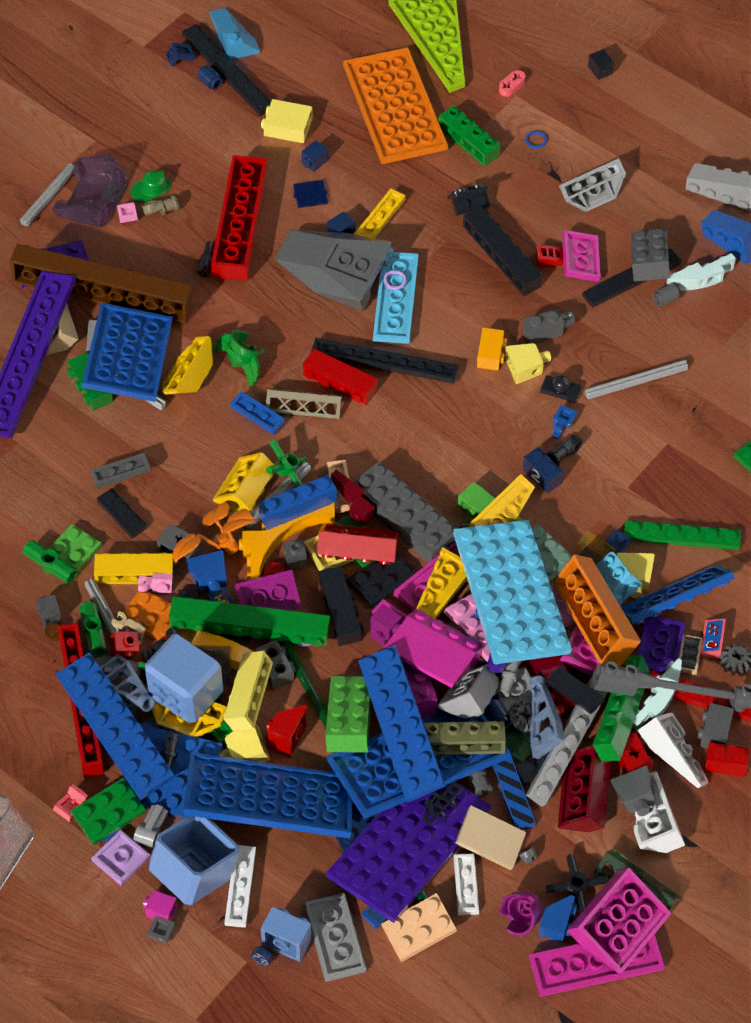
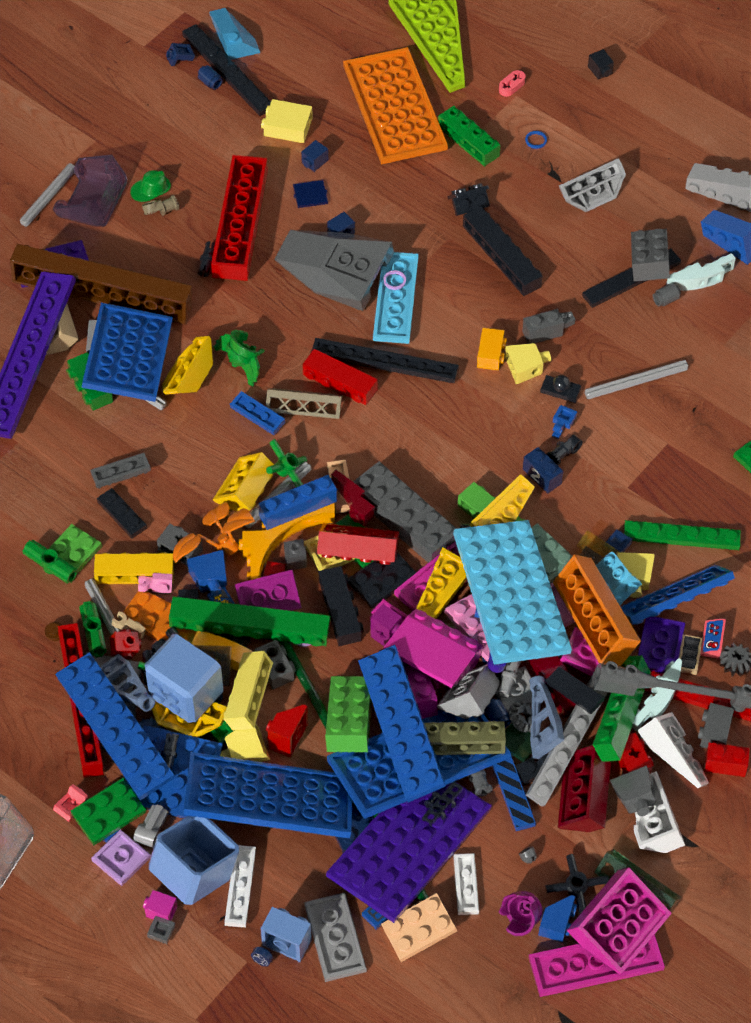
(48, 610): flat silver brick -> none
(127, 212): bright pink plate -> none
(381, 214): yellow plate -> none
(490, 837): tan tile -> none
(543, 255): red slope -> none
(581, 255): dark pink plate -> none

